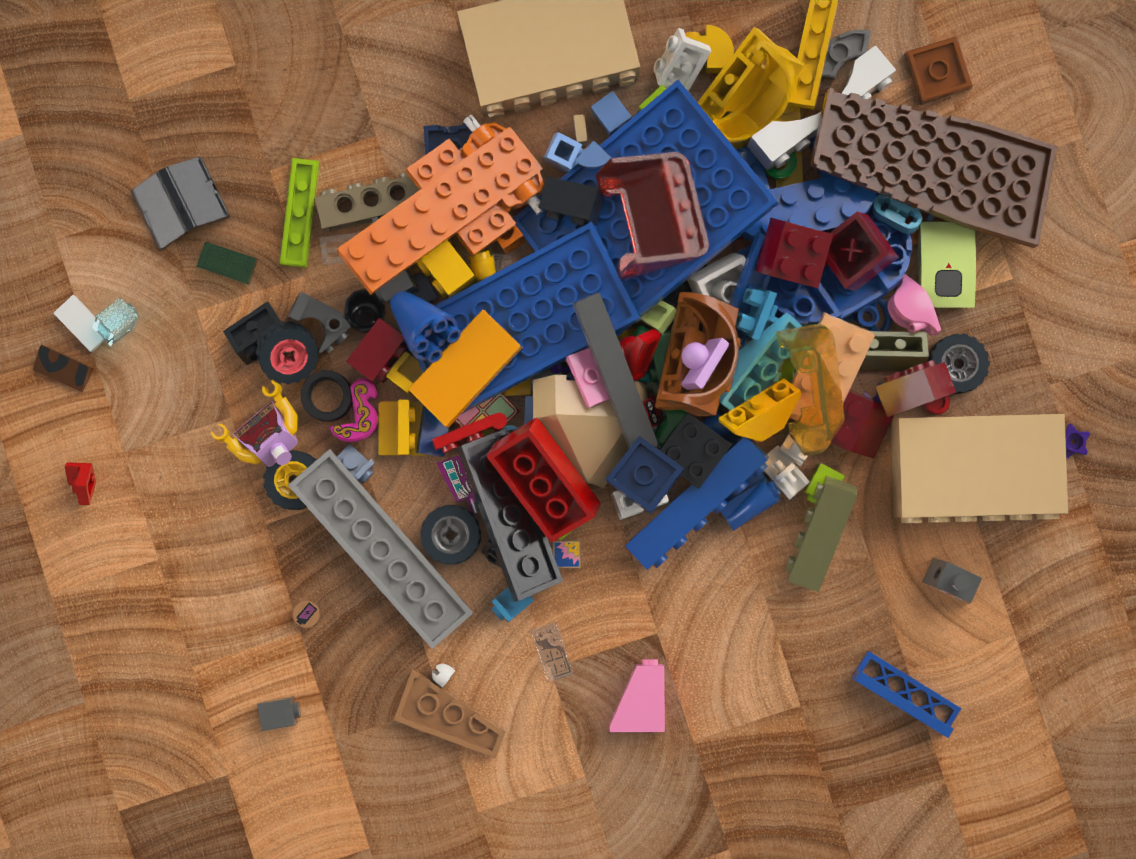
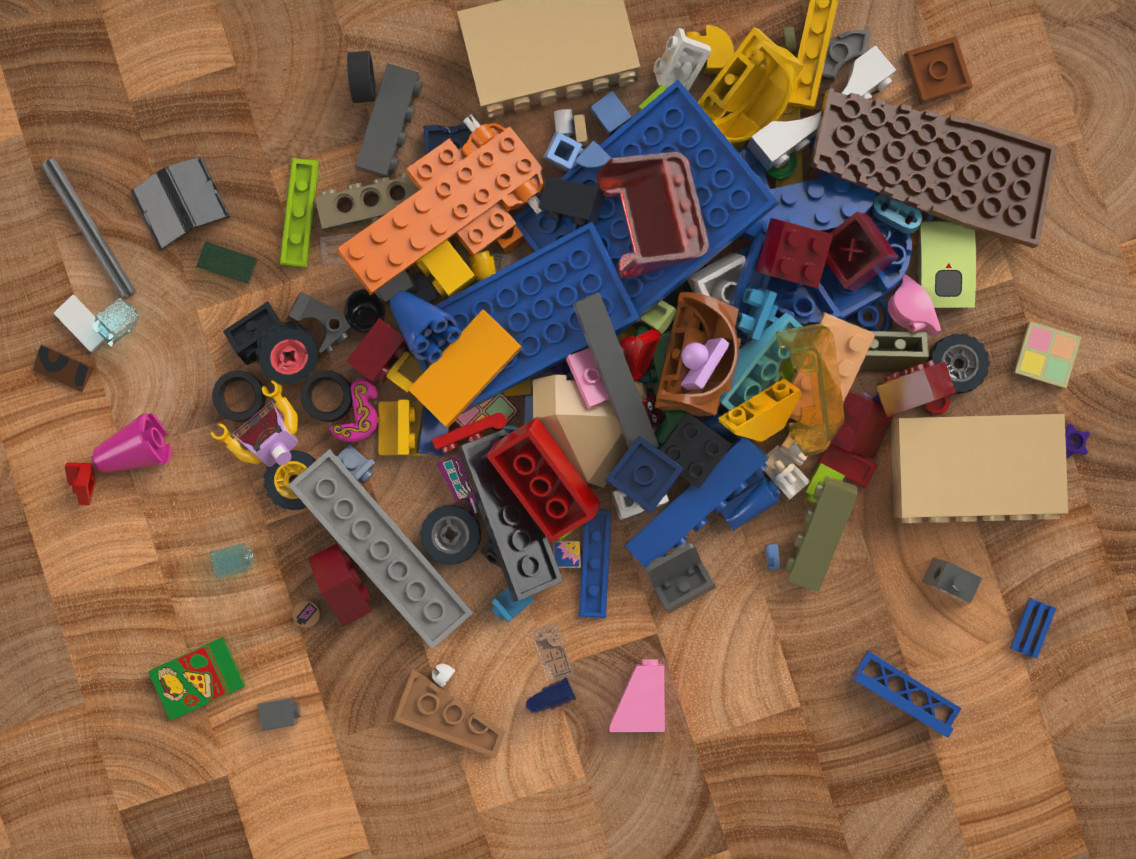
(88, 228): none -> dark grey axle
(134, 446): none -> dark pink cone
(196, 678): none -> tile
(224, 381): none -> black tyre
(231, 560): none -> clear light blue brick
(340, 584): none -> dark red brick
(361, 76): none -> black tyre
(388, 120): none -> dark grey brick
(551, 696): none -> clear blue hinge
(564, 122): none -> white hinge
(595, 565): none -> blue tile
(679, 577): none -> dark grey bracket
(772, 556): none -> medium blue tile
(789, 39): none -> olive tile
(852, 465): none -> red tile
(1042, 632): none -> blue tile
(1047, 355): none -> tile

